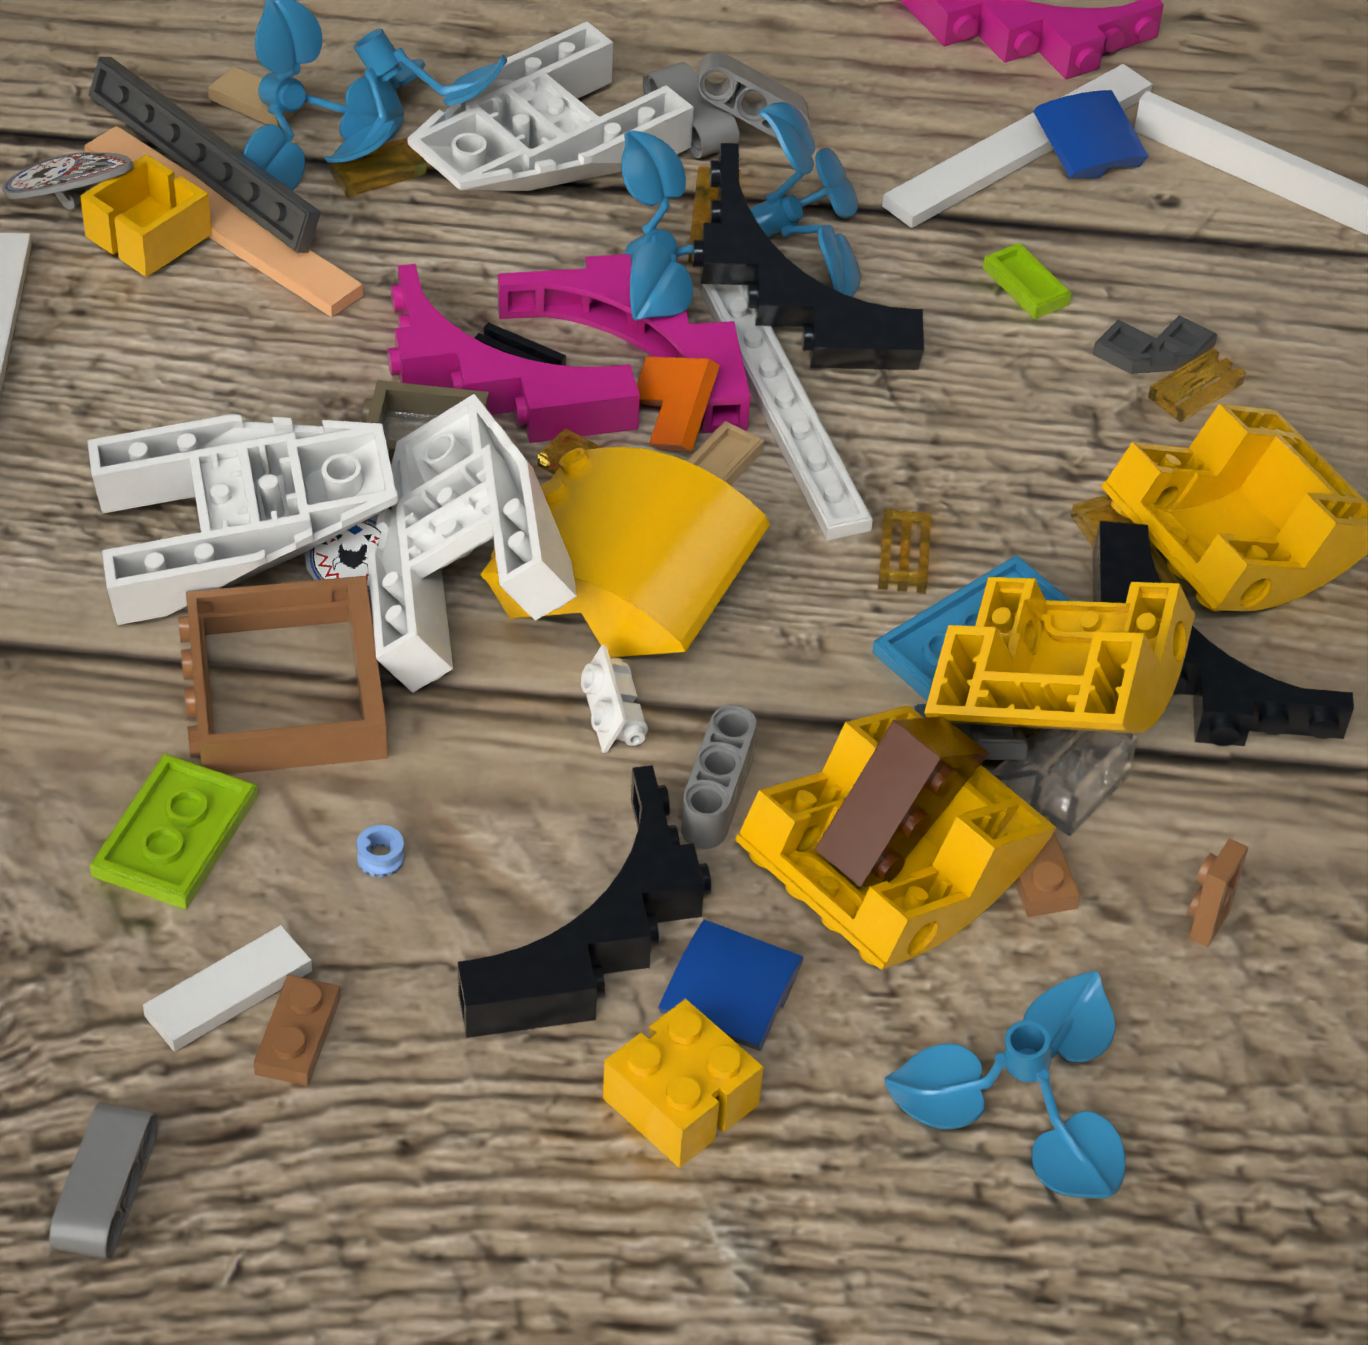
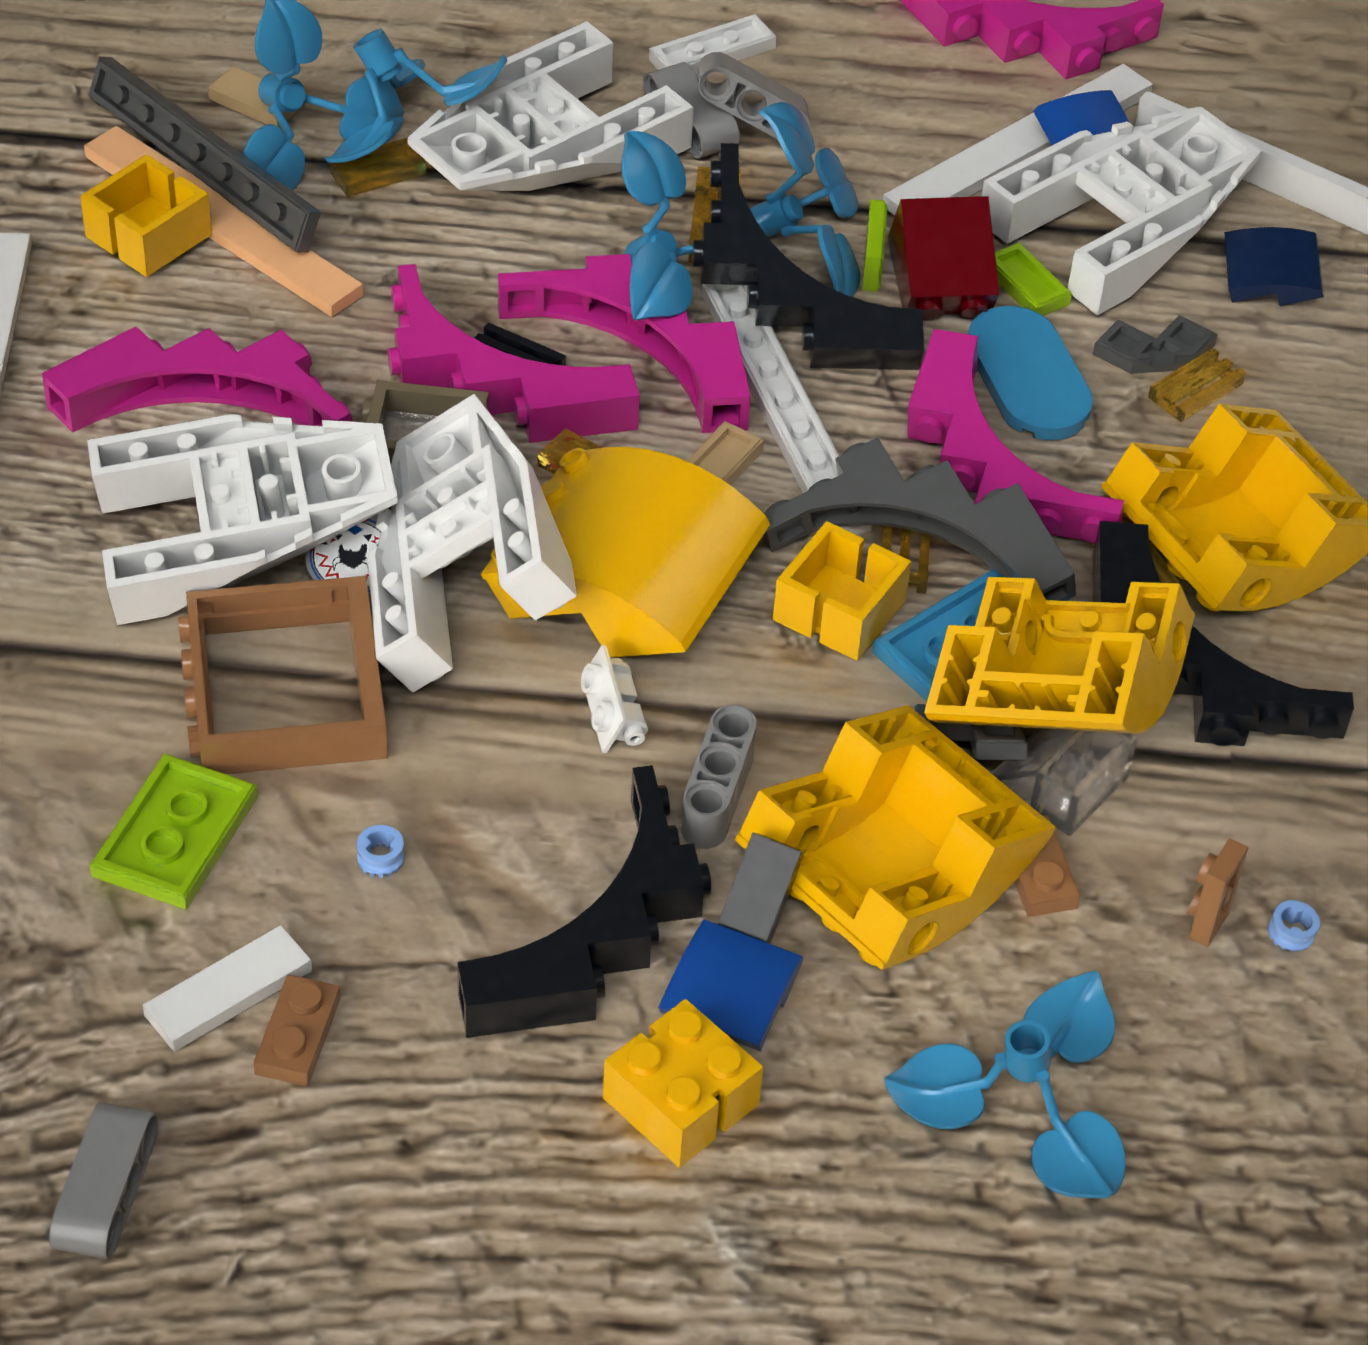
(64, 173): shield -> none
(139, 373): none -> dark pink arch
(683, 393): orange tile -> none
(737, 39): none -> white tile
(761, 887): none -> tile
(826, 597): none -> yellow piece
(871, 491): none -> dark grey arch
(874, 245): none -> lime tile
(899, 797): reddish brown wedge -> none
(944, 255): none -> dark red slope
(948, 413): none -> dark pink arch
(1030, 373): none -> dark azure tile
(1152, 176): none -> white wedge
(1273, 262): none -> dark blue slope
(1293, 938): none -> light blue bush

